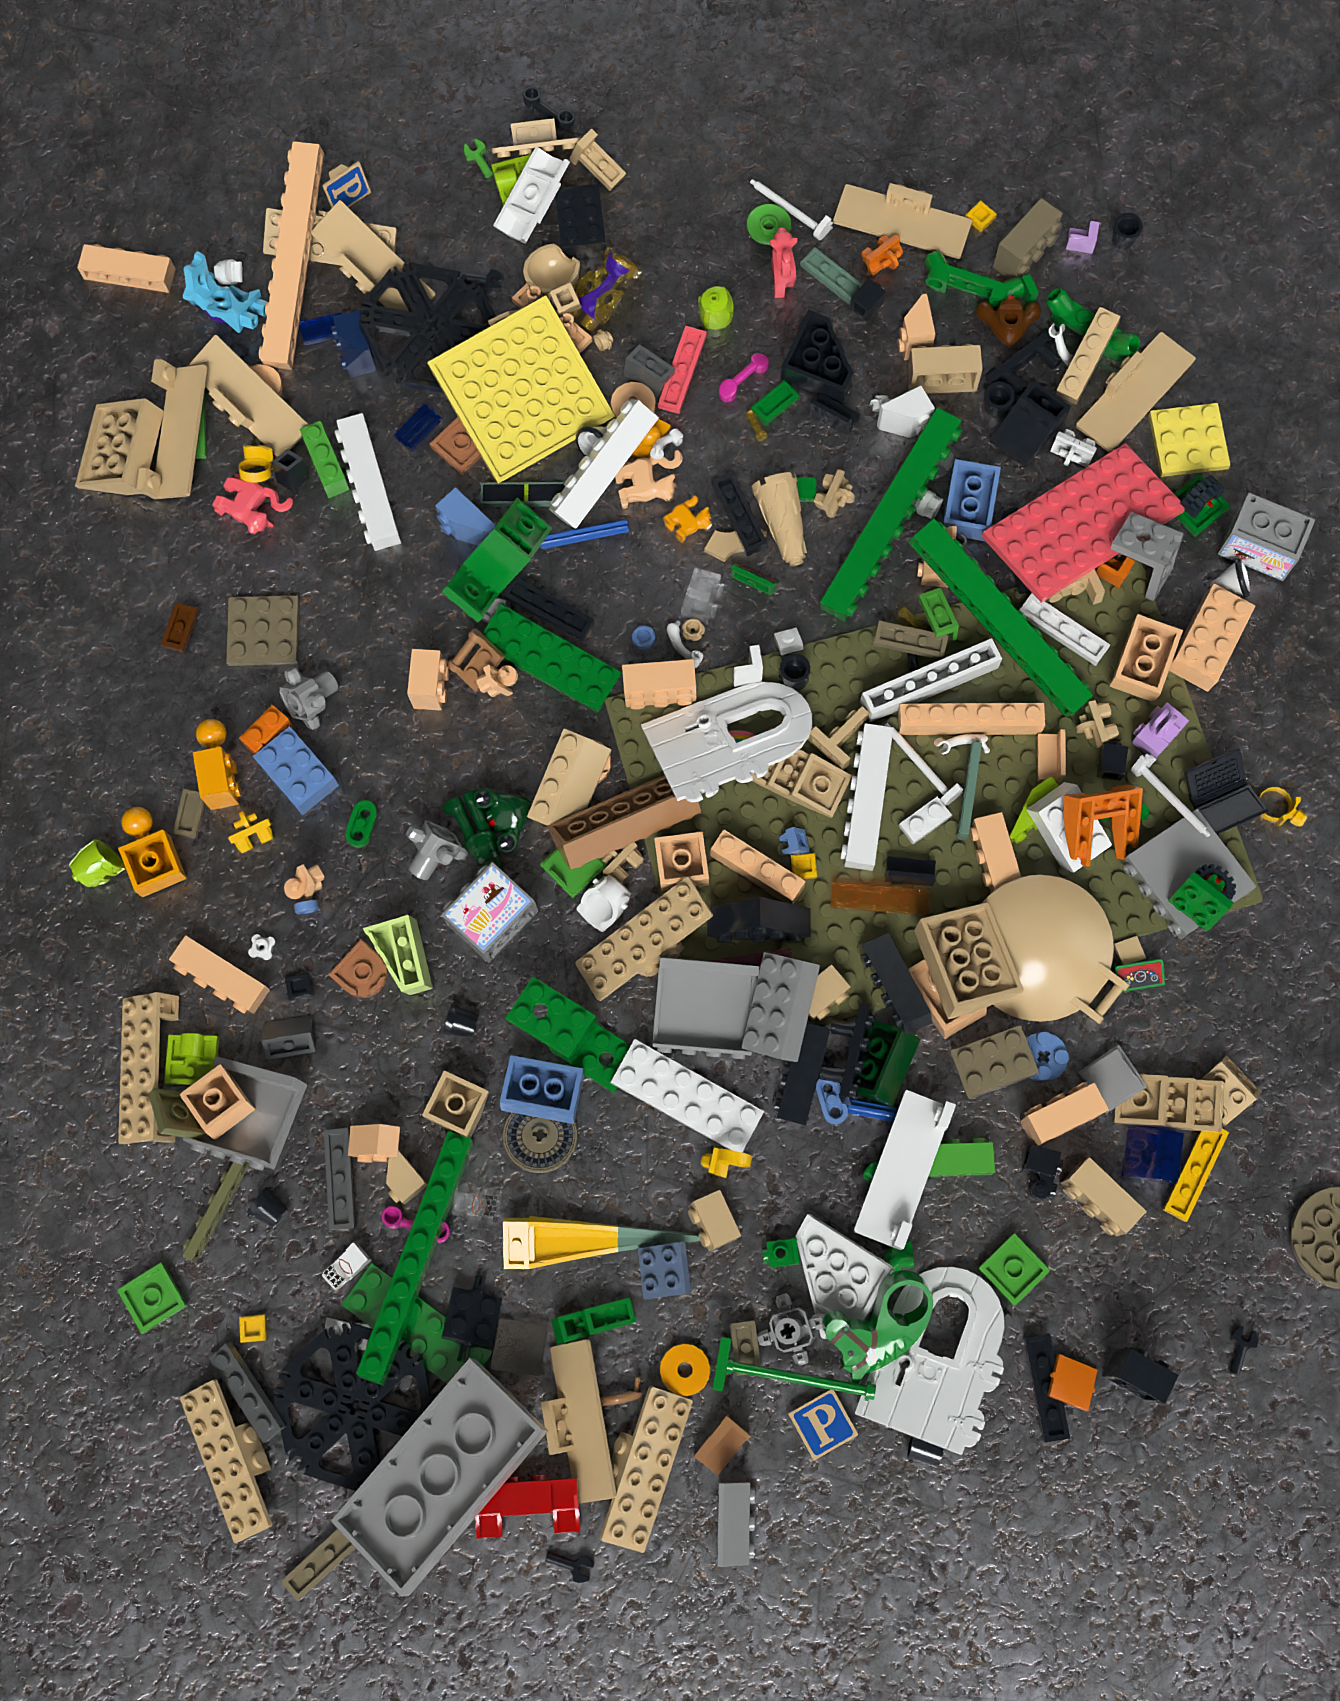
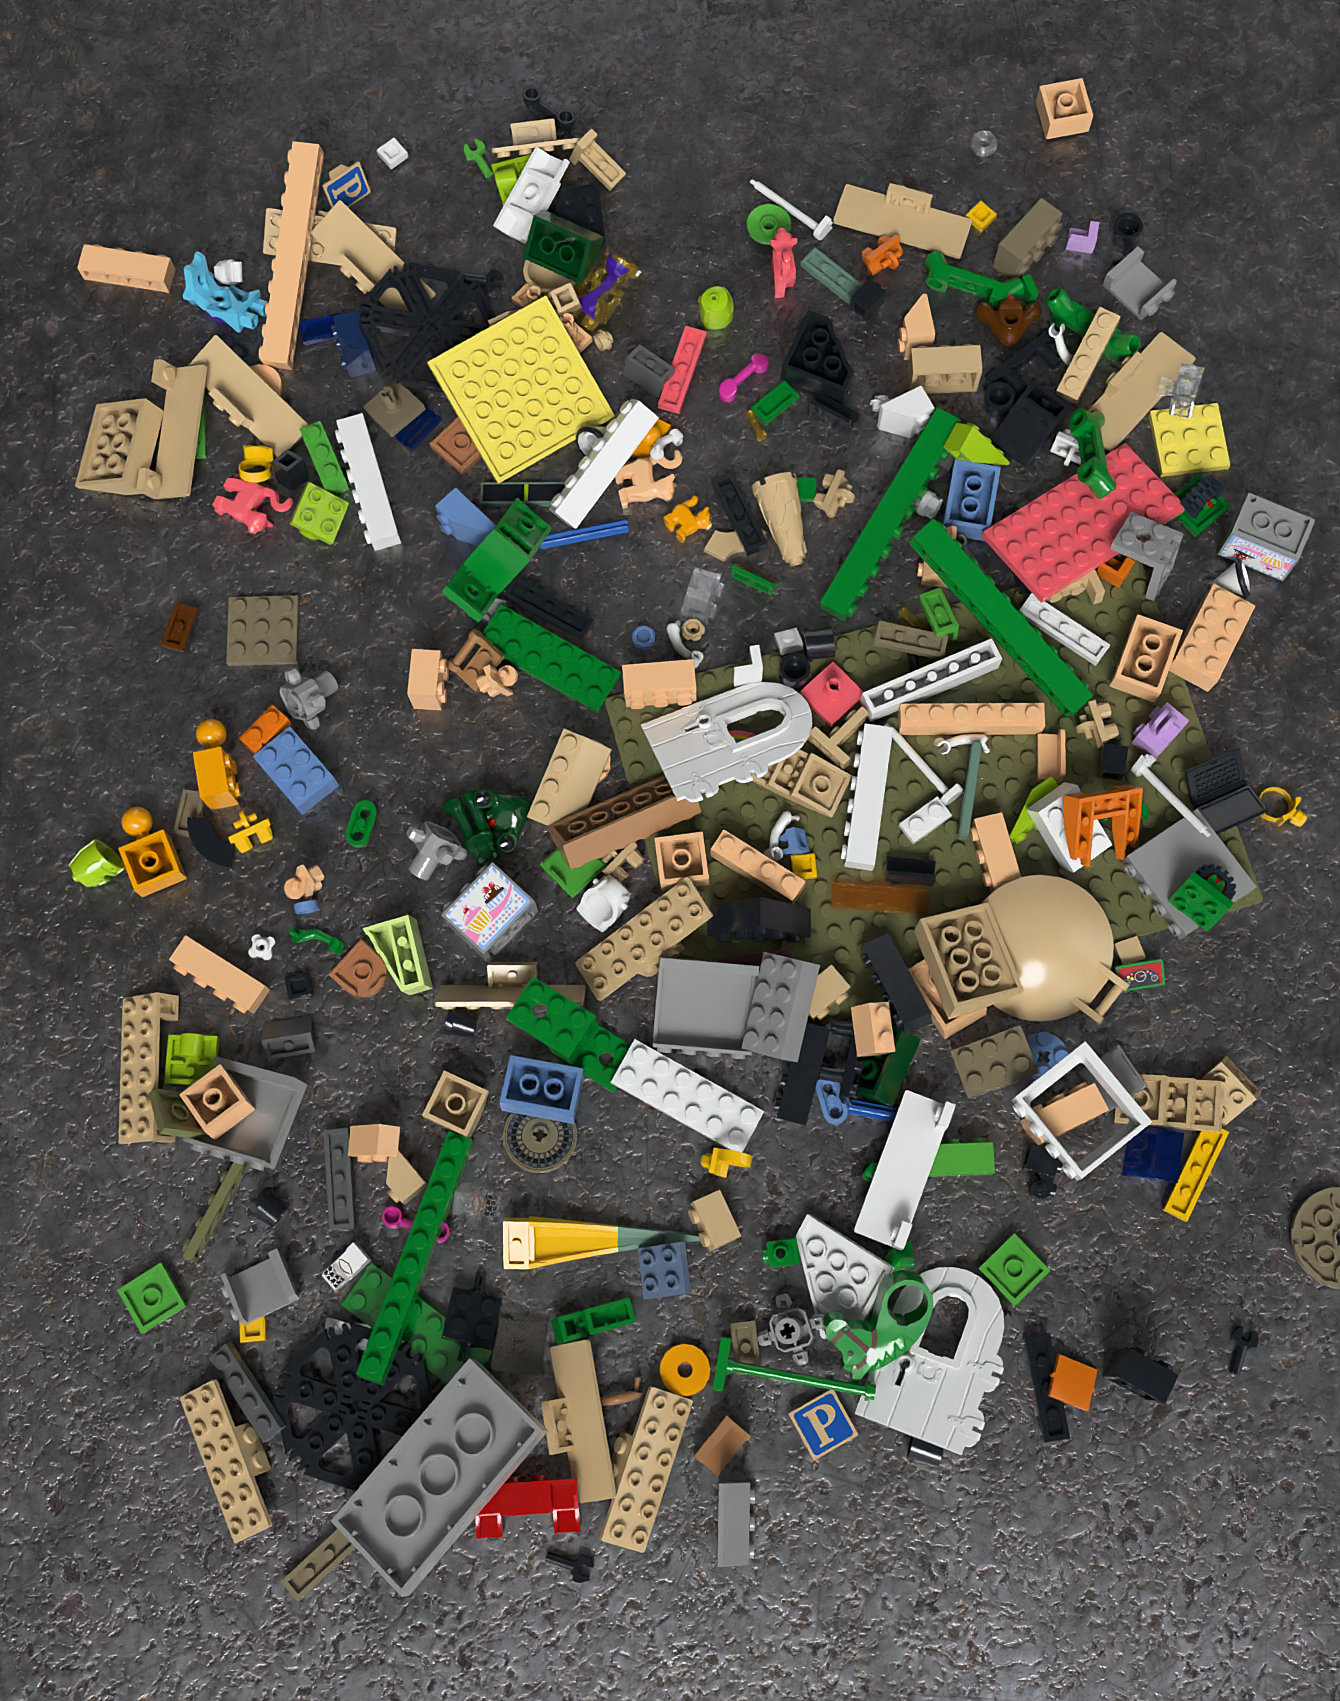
(208, 844): none -> black tile
(260, 1289): none -> light grey panel
(303, 935): none -> green piece
(319, 514): none -> lime plate
(392, 153): none -> white plate
(393, 408): none -> dark tan tile
(504, 987): none -> tan bracket
(562, 246): none -> dark green slope
(630, 391): light nougat plate -> none
(774, 851): none -> white piece
(818, 643): none -> black piece
(832, 694): none -> coral tile
(873, 1029): none -> light nougat brick
(970, 445): none -> lime slope
(984, 136): none -> clear piece
(1064, 108): none -> light nougat brick
(1094, 469): none -> green plate
(1102, 1198): tan brick -> none
(1137, 285): none -> light grey panel
(1137, 1118): none -> white piece
(1183, 390): none -> clear brick

